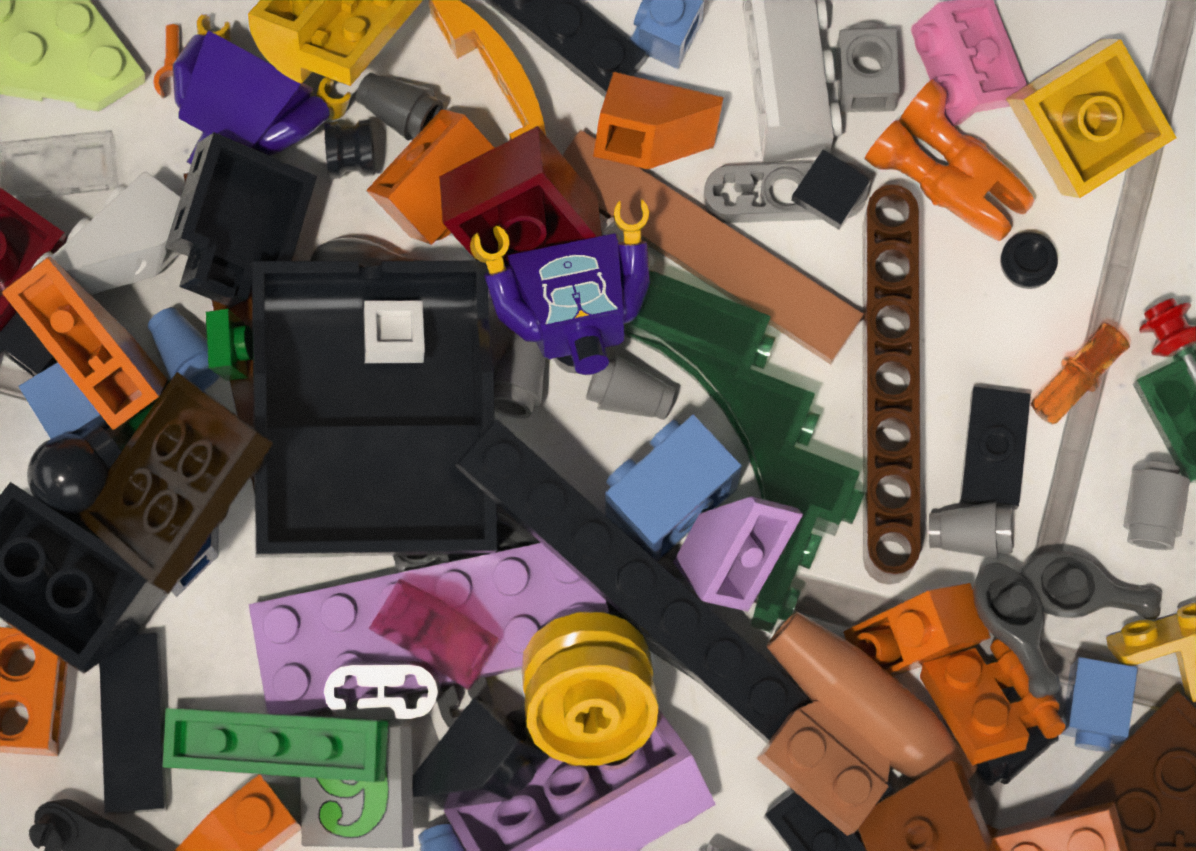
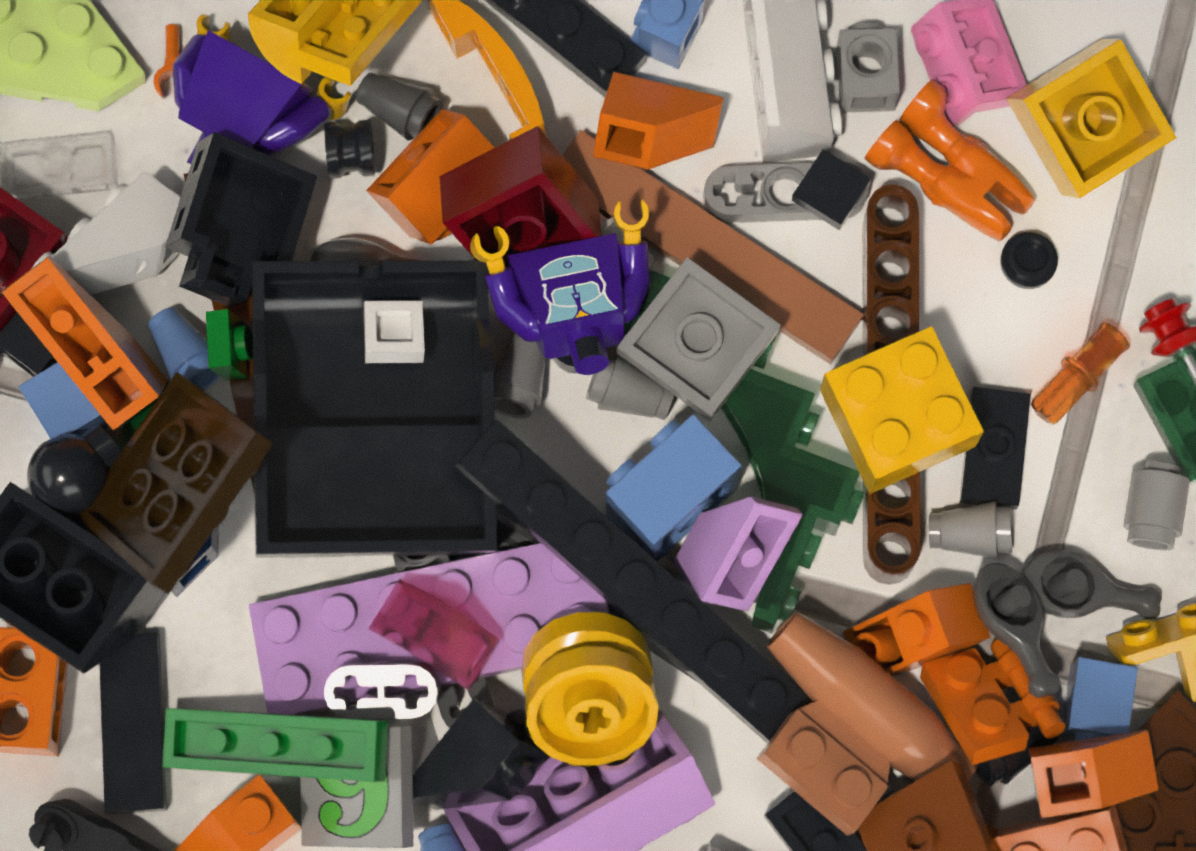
(698, 339): none -> light grey plate
(900, 409): none -> yellow brick
(1092, 772): none -> orange slope

